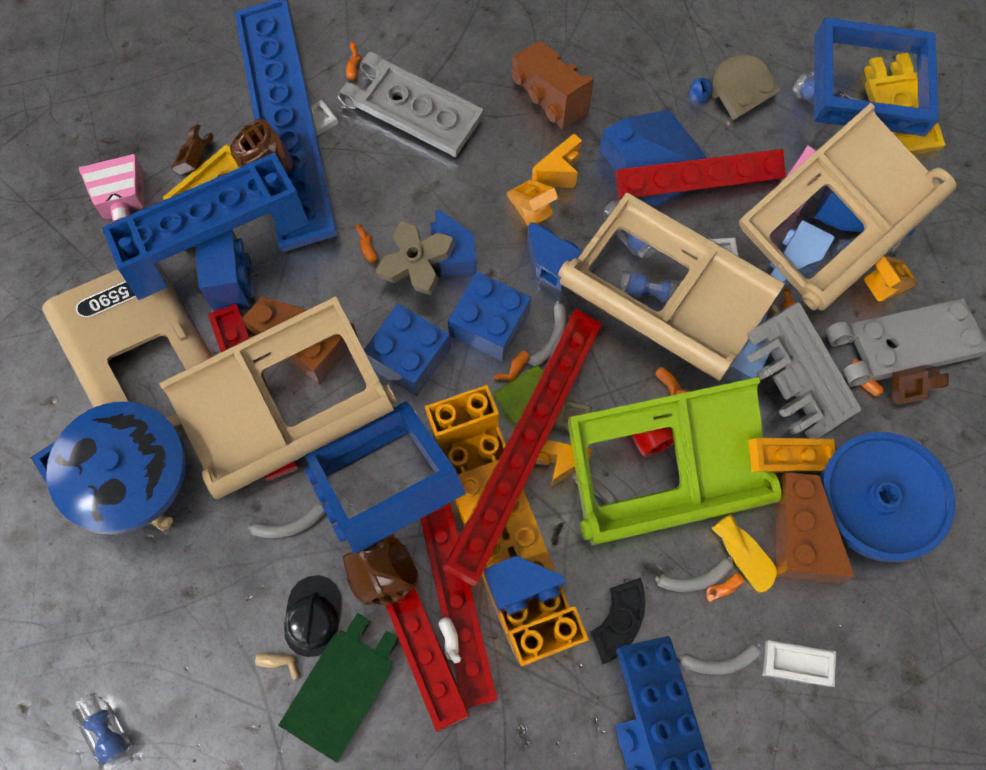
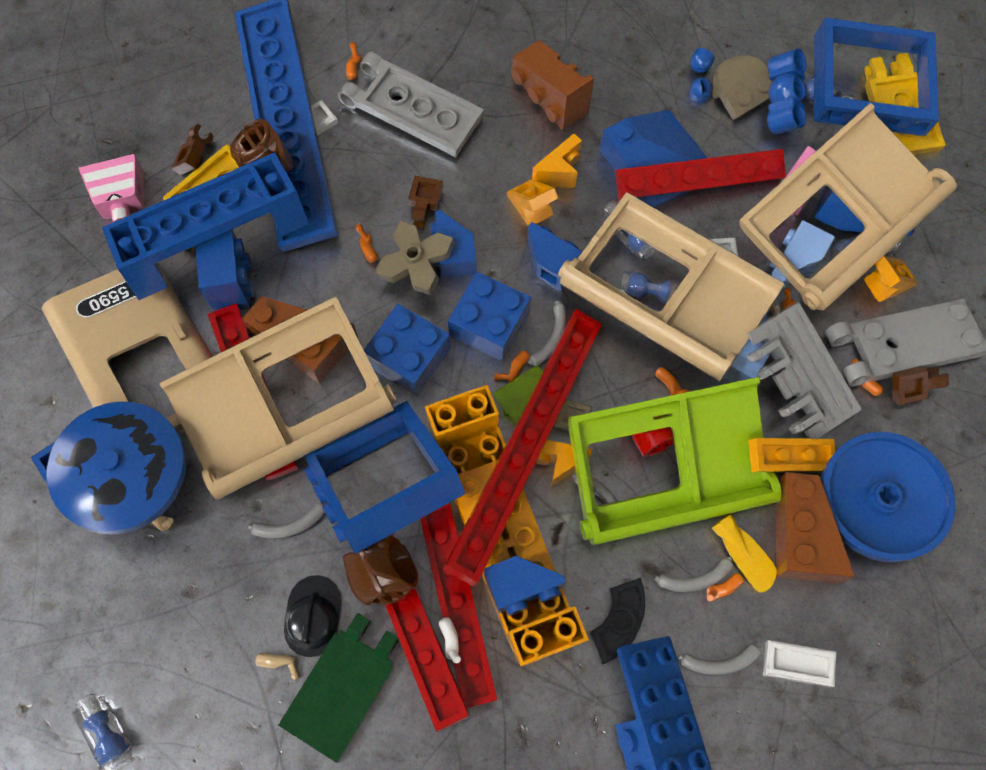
(424, 196): none -> reddish brown plate
(702, 60): none -> blue hinge
(786, 91): none -> blue piece

